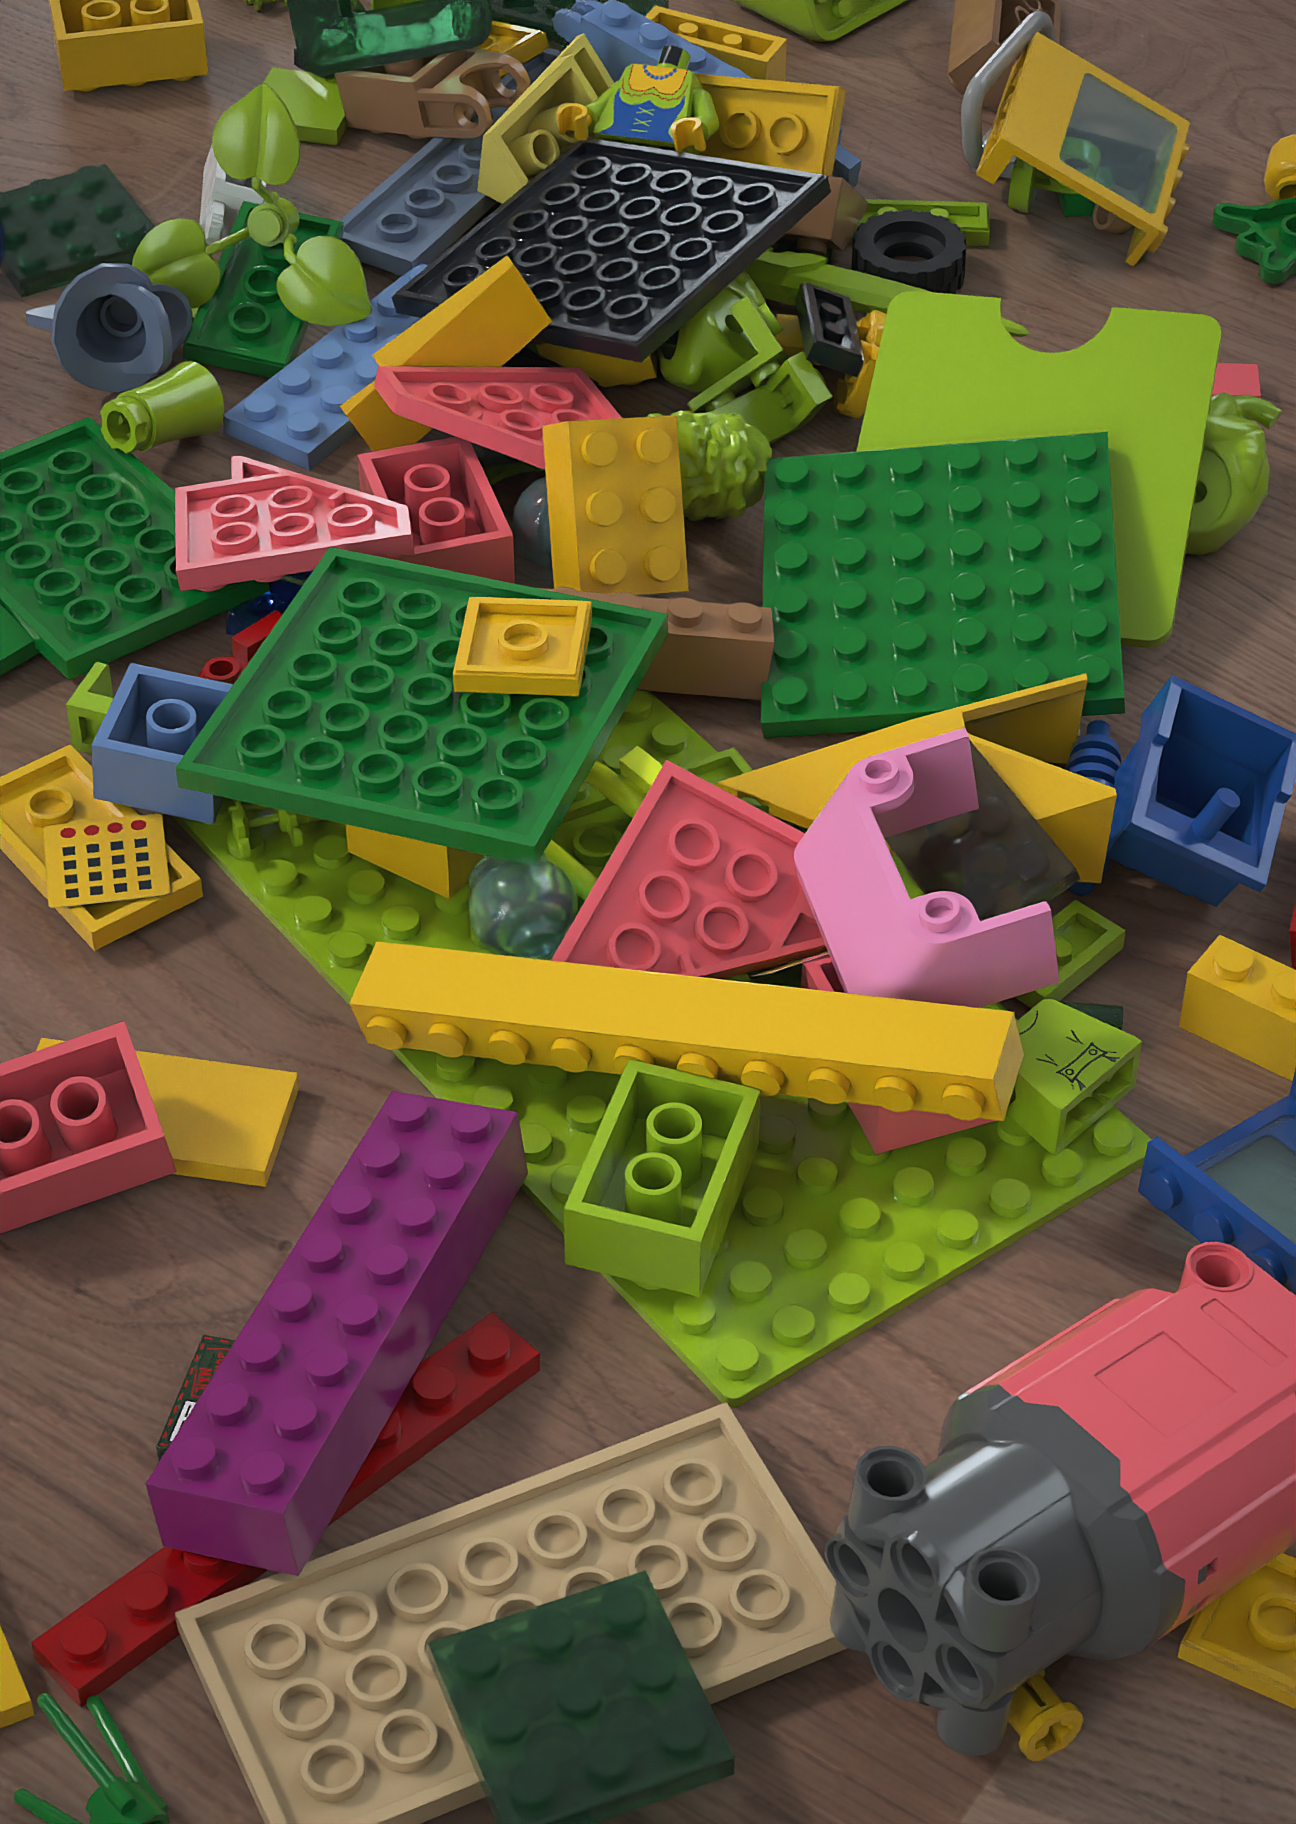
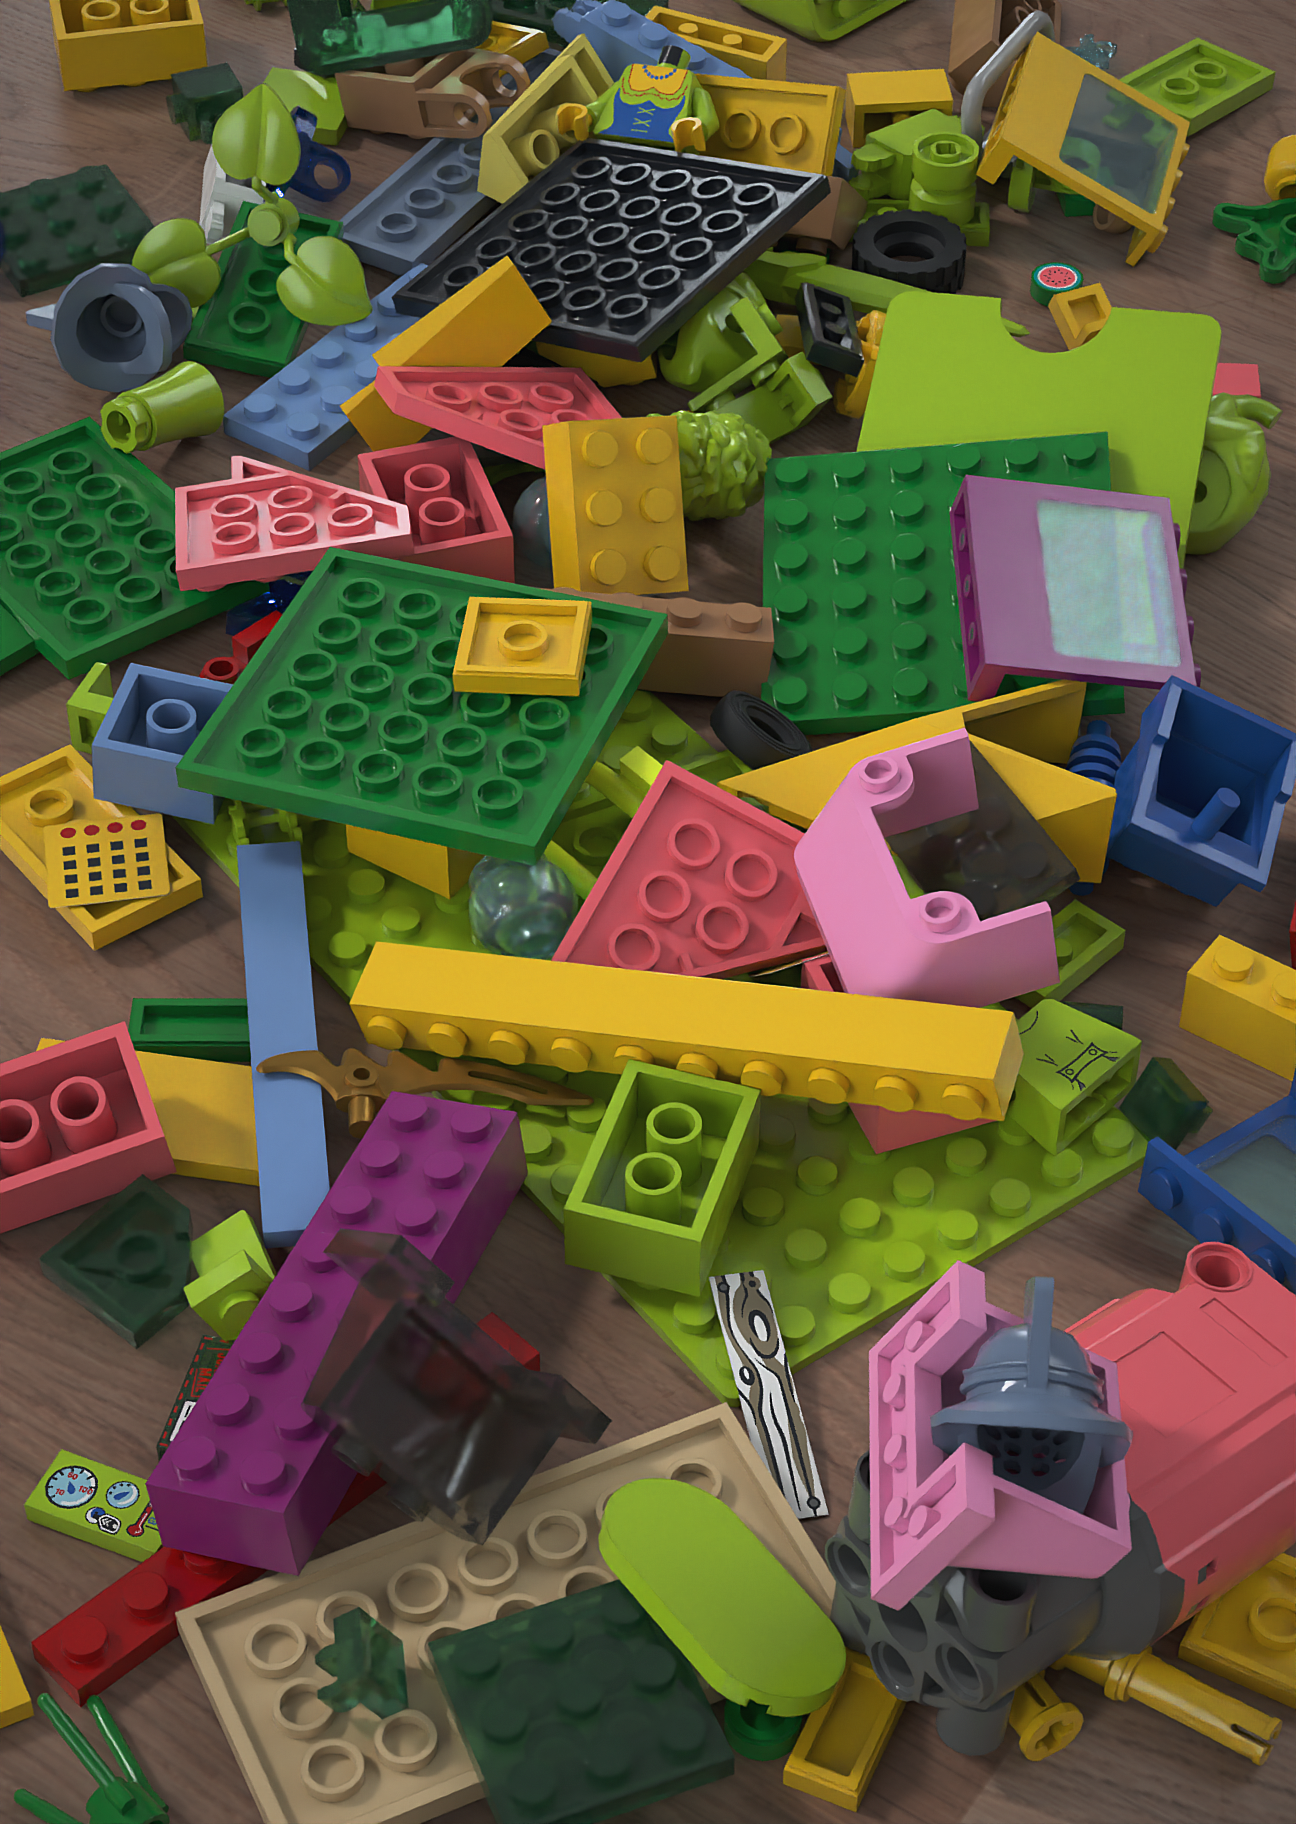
(96, 1506): none -> lime tile
(128, 1261): none -> clear green plate
(192, 1028): none -> green tile
(202, 98): none -> clear green brick
(231, 1273): none -> lime bracket
(281, 1021): none -> medium blue tile
(311, 156): none -> clear blue tile
(363, 1085): none -> pearl gold piece
(366, 1664): none -> clear green tile
(432, 1395): none -> clear smoke windscreen
(721, 1596): none -> lime tile
(756, 730): none -> black tyre
(759, 1734): none -> green tile
(767, 1388): none -> sticker
(845, 1737): none -> yellow tile
(887, 154): none -> lime hinge
(892, 96): none -> yellow brick
(945, 175): none -> lime wheel
(952, 1508): none -> bright pink windscreen
(1032, 1397): none -> sand blue helmet
(1054, 279): none -> tile
(1068, 586): none -> panel
(1080, 313): none -> yellow bracket
(1095, 53): none -> clear light blue plant
(1165, 1103): none -> clear green tile
(1182, 1699): none -> yellow pin
(1201, 82): none -> lime tile

